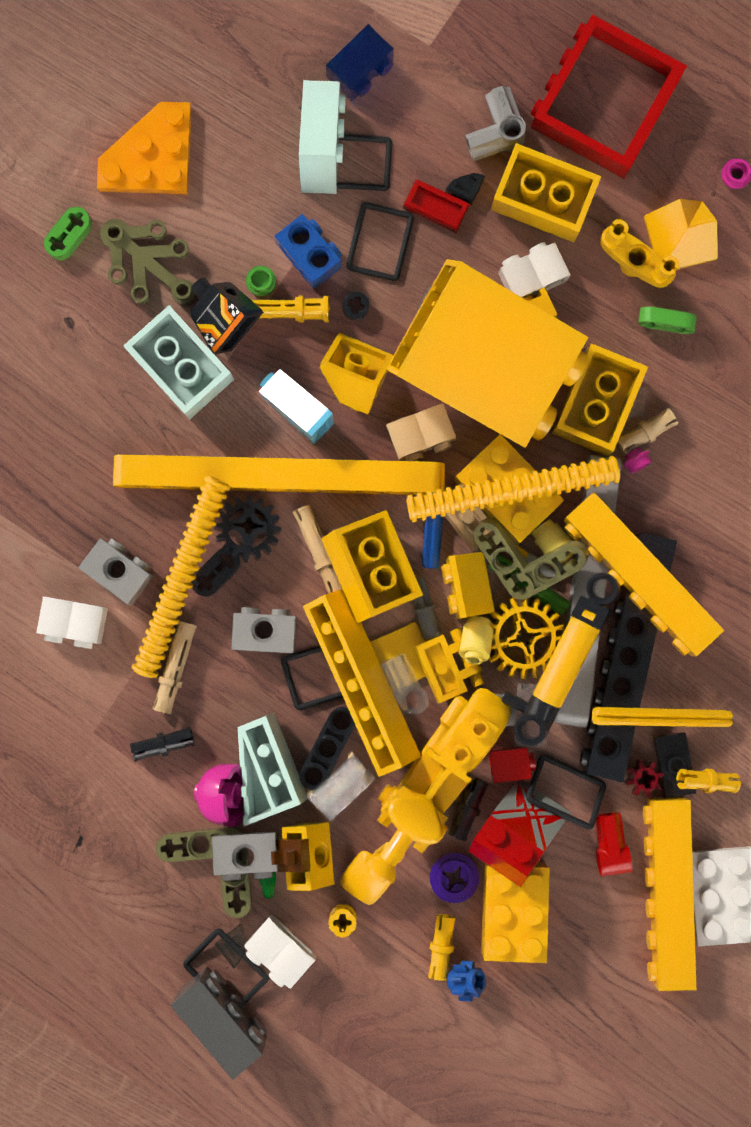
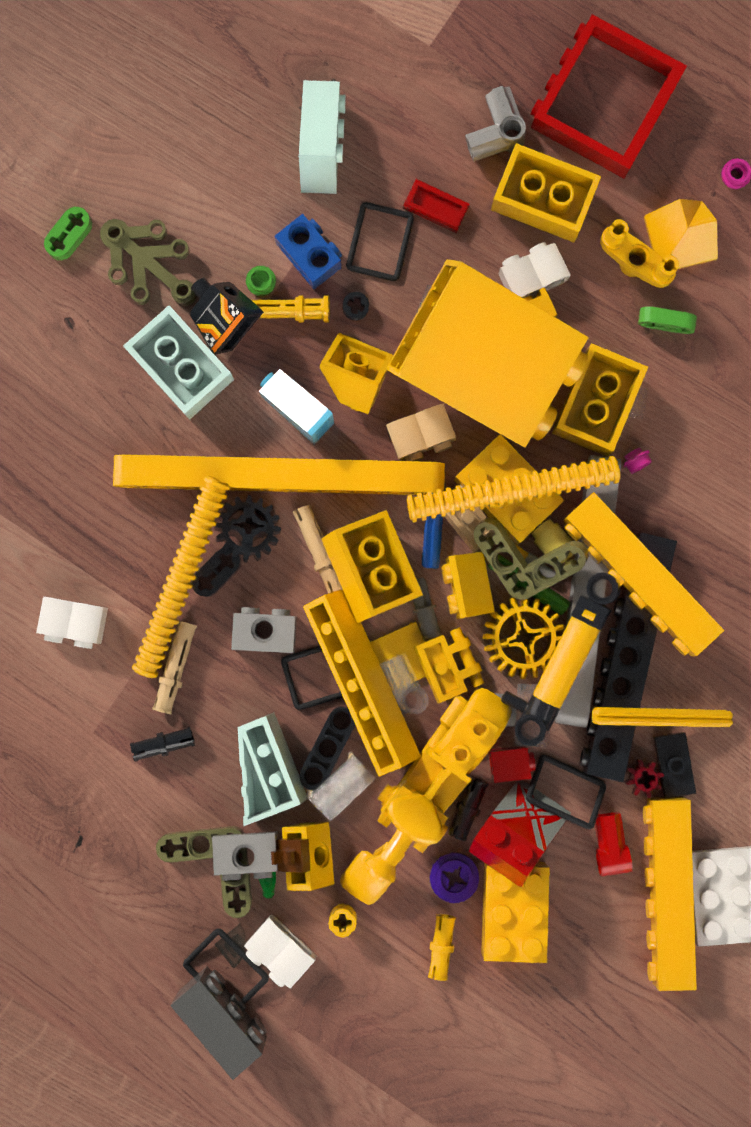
(99, 567): light grey brick -> none
(151, 154): light orange plate -> none
(220, 795): dark pink cylinder -> none
(360, 62): clear blue brick -> none
(379, 139): black piece -> none
(466, 187): black tile -> none
(466, 981): blue gear -> none
(476, 640): light yellow brick -> none
(647, 431): tan pin -> none
(708, 781): yellow pin -> none

